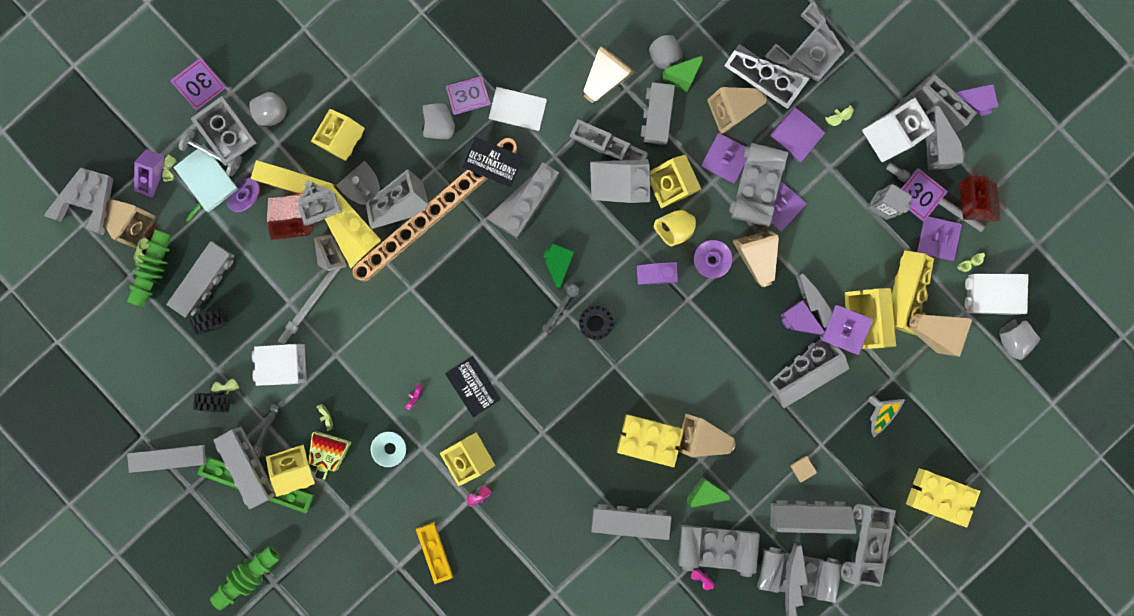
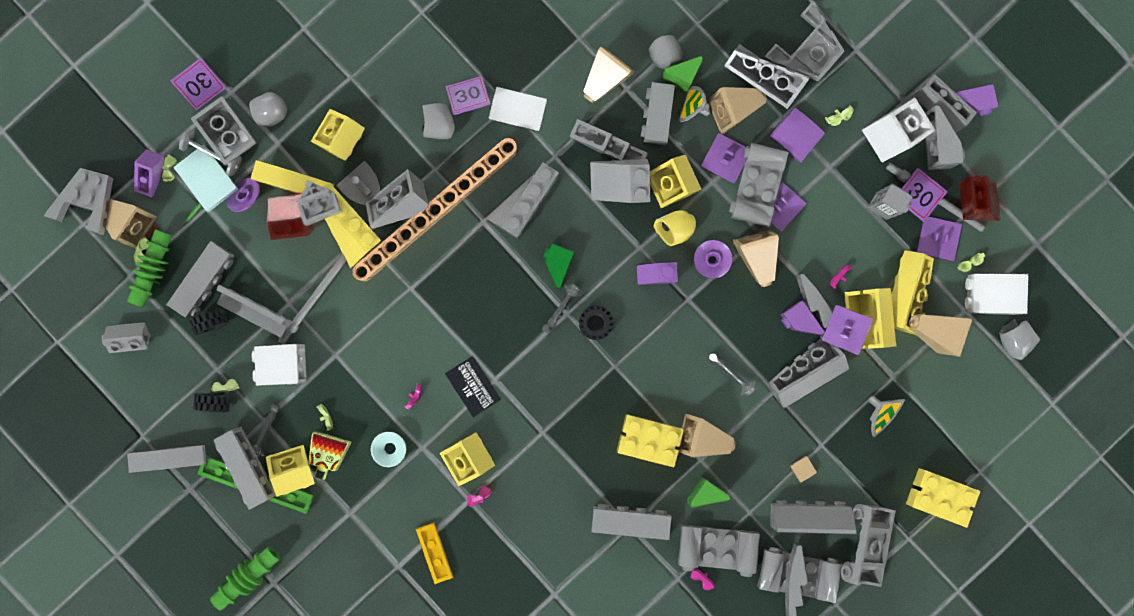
(126, 337): none -> light grey brick
(253, 311): none -> light grey fence
(328, 253): light grey slope -> none
(493, 162): black sticker -> none
(694, 103): none -> shield
(747, 387): none -> dark grey piece
(835, 280): none -> dark pink piece

